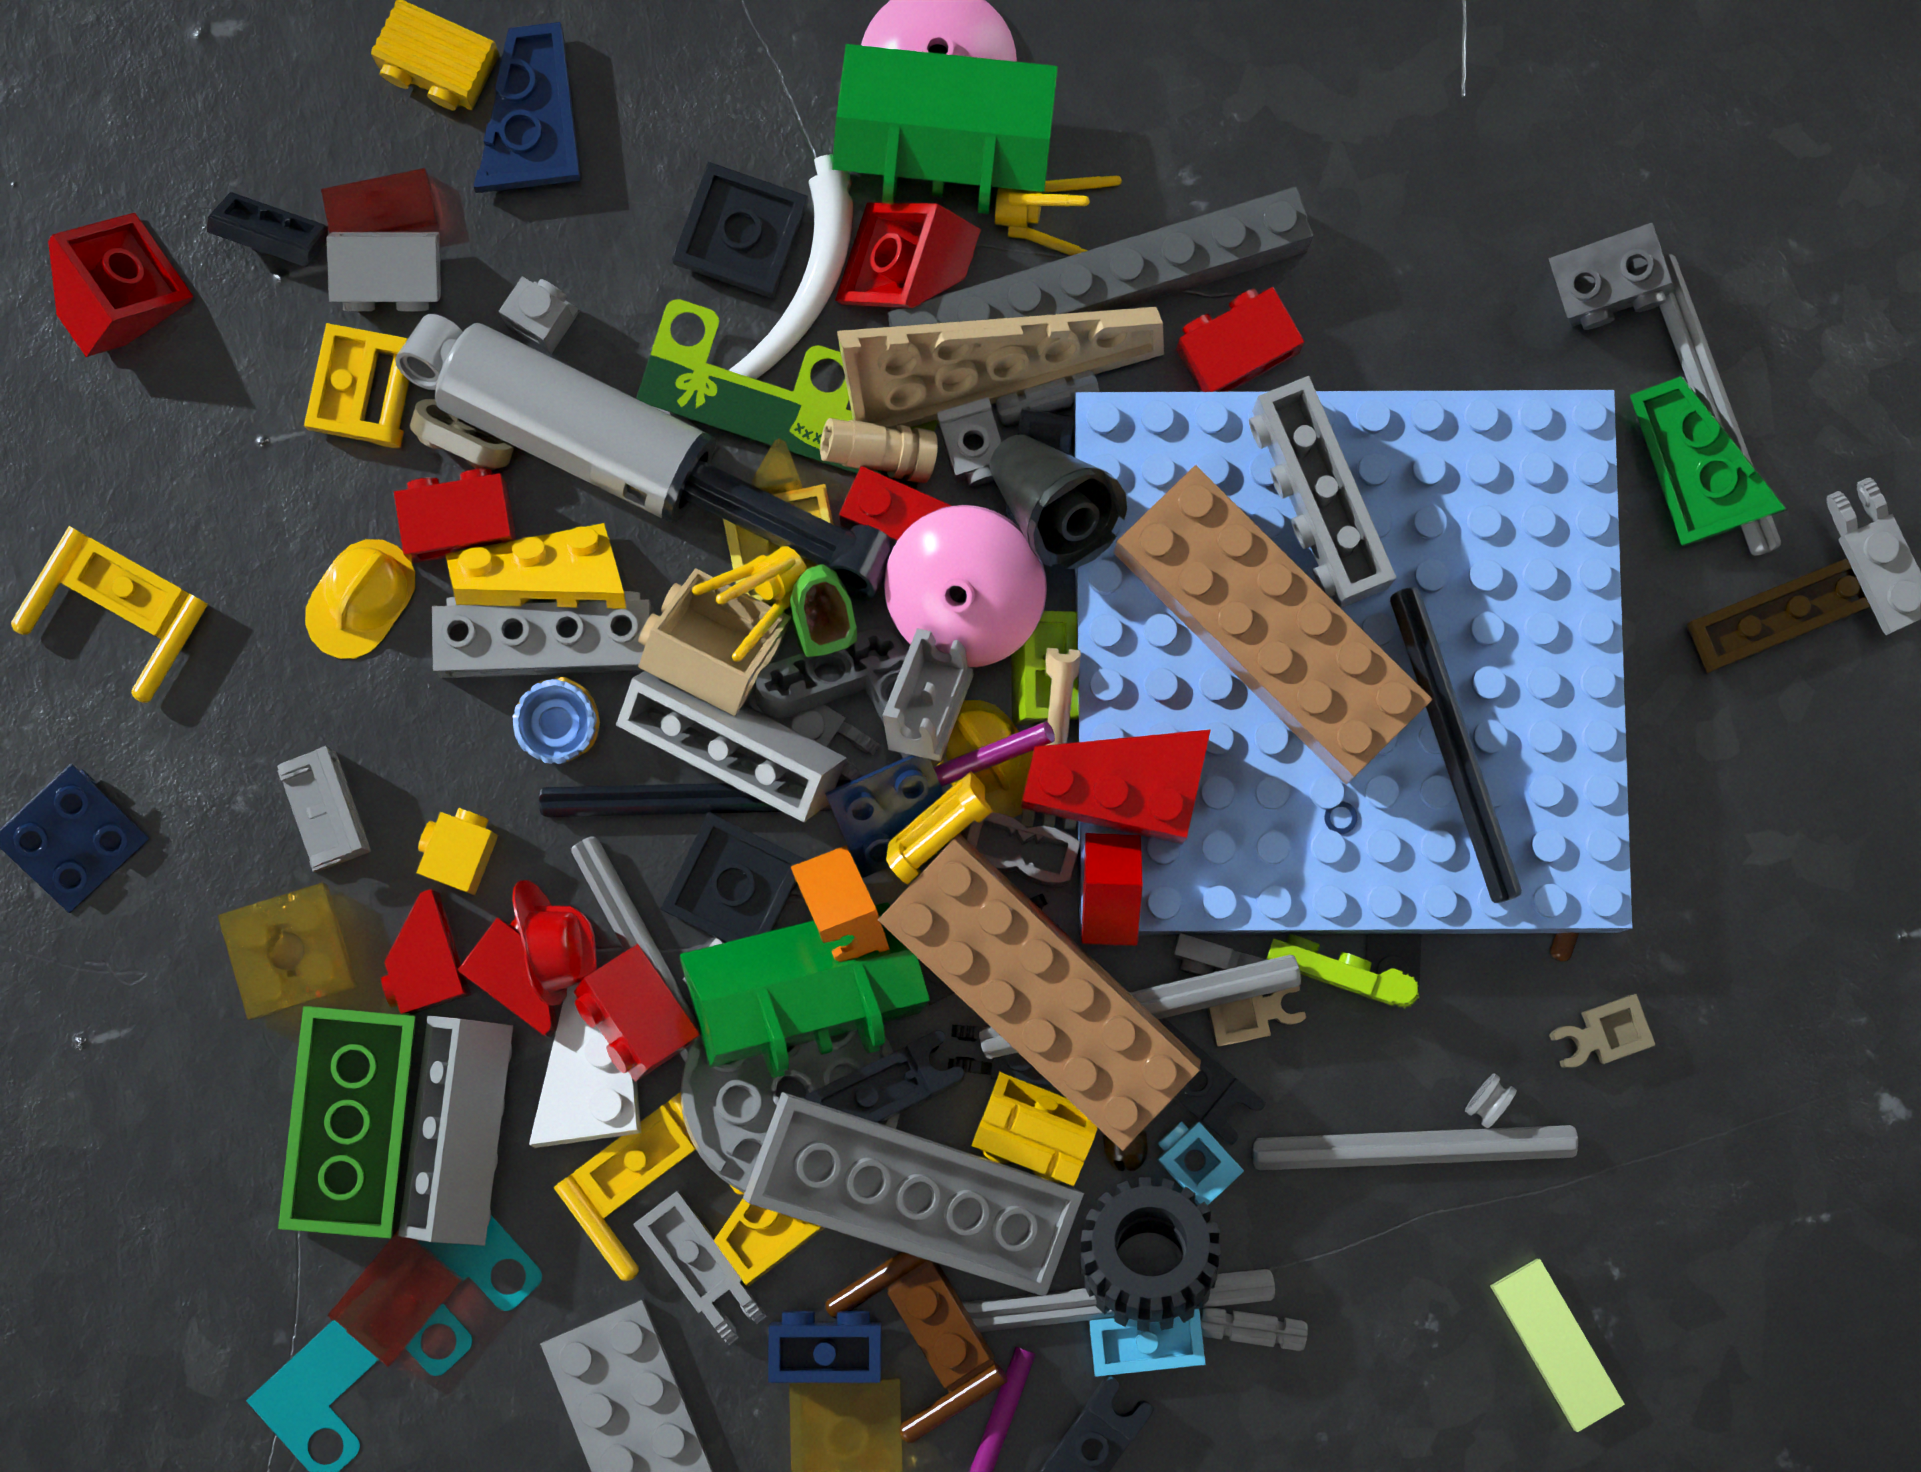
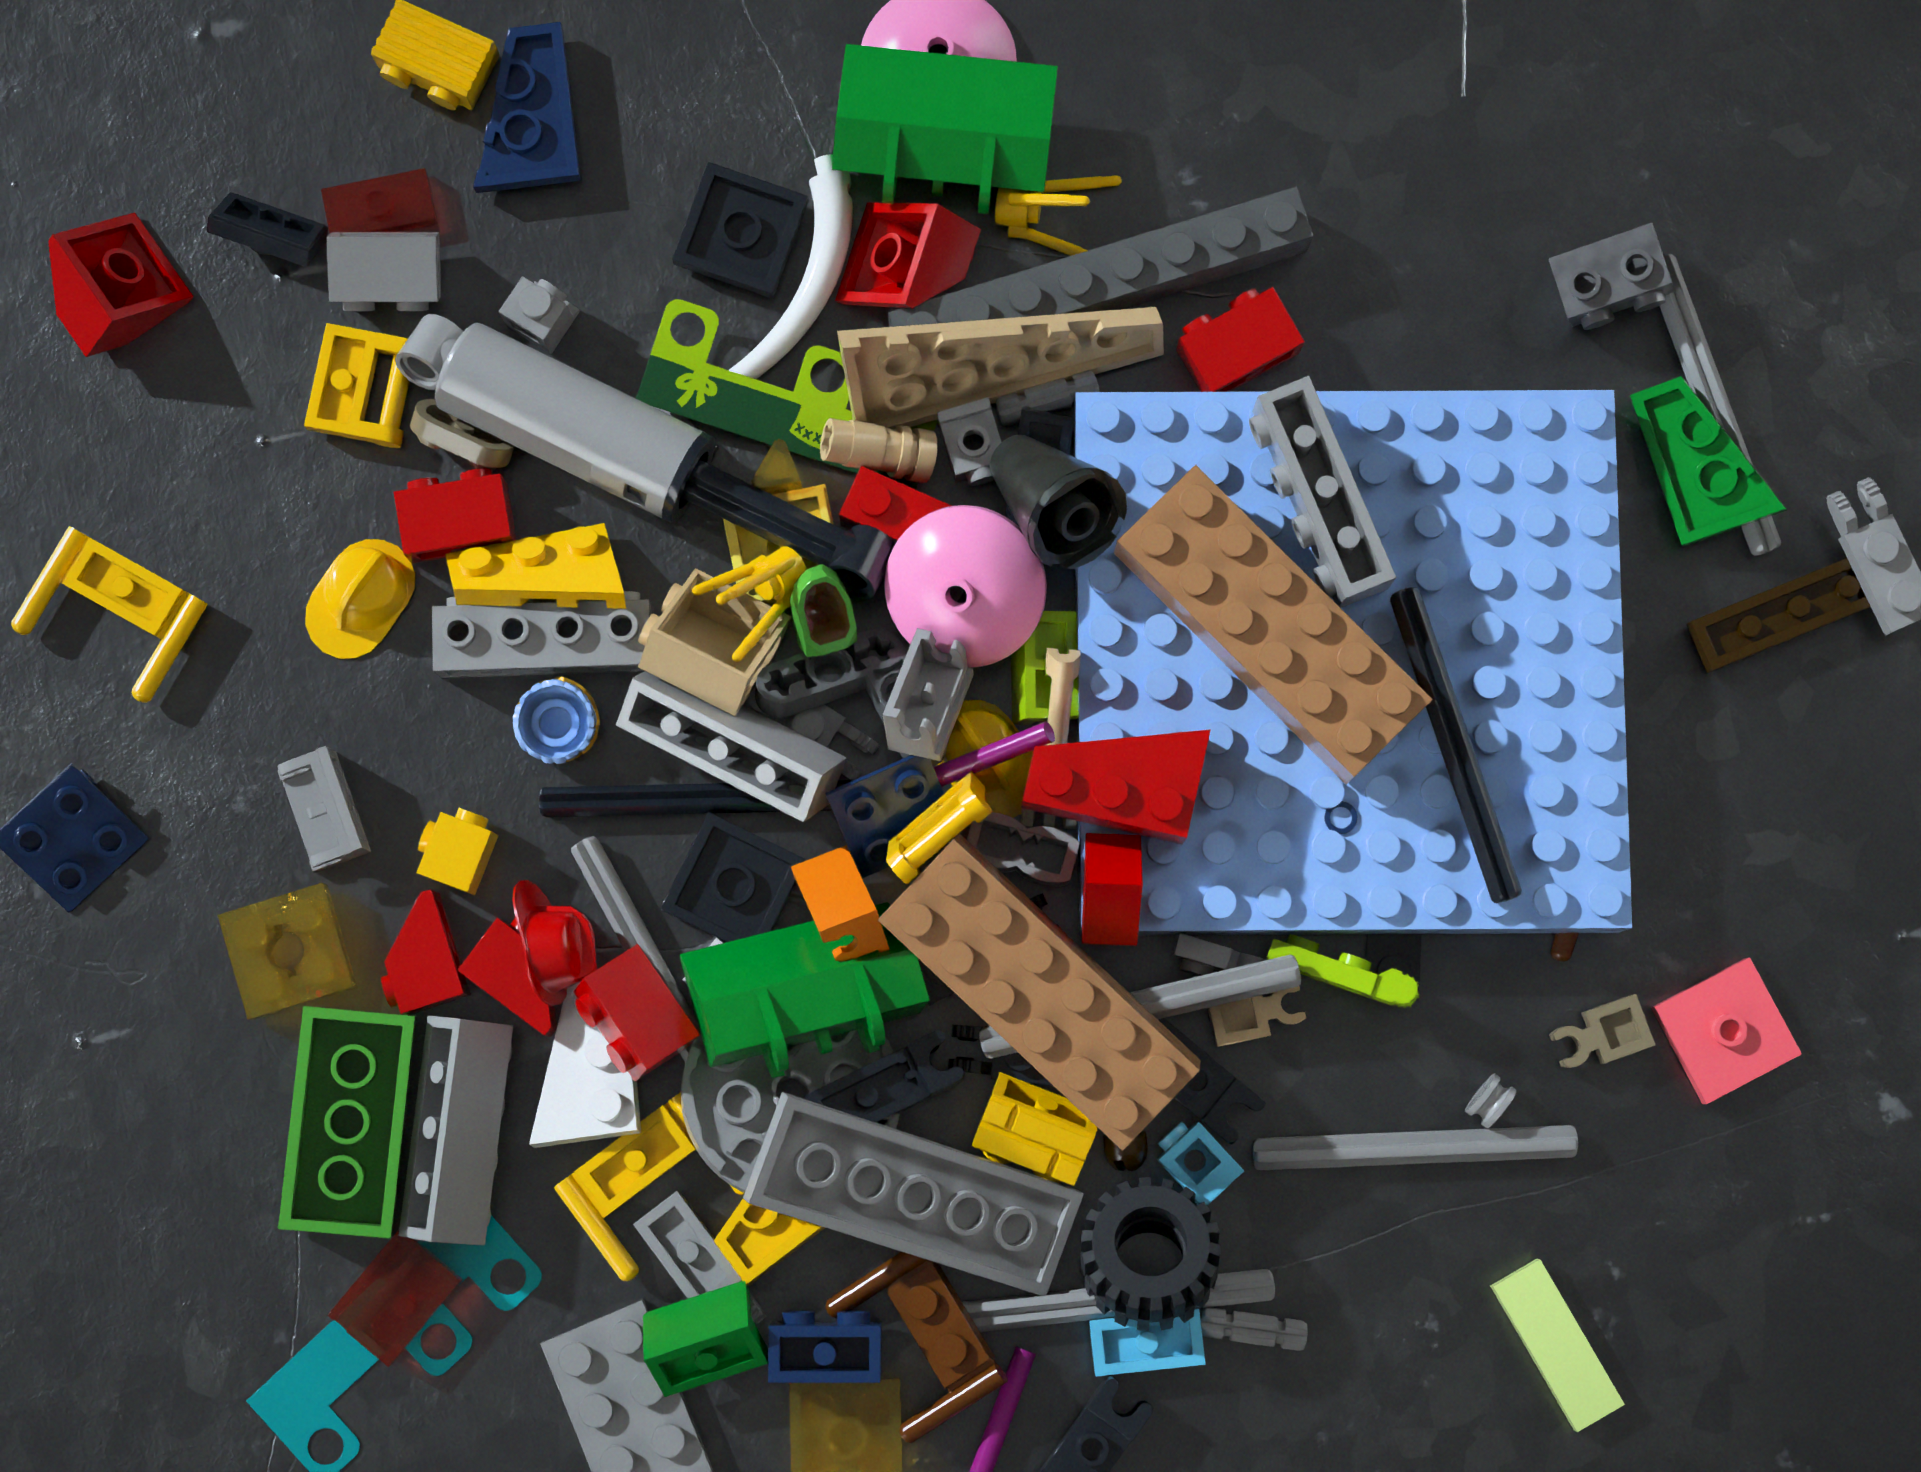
(702, 1339): none -> green panel
(1726, 1031): none -> coral plate

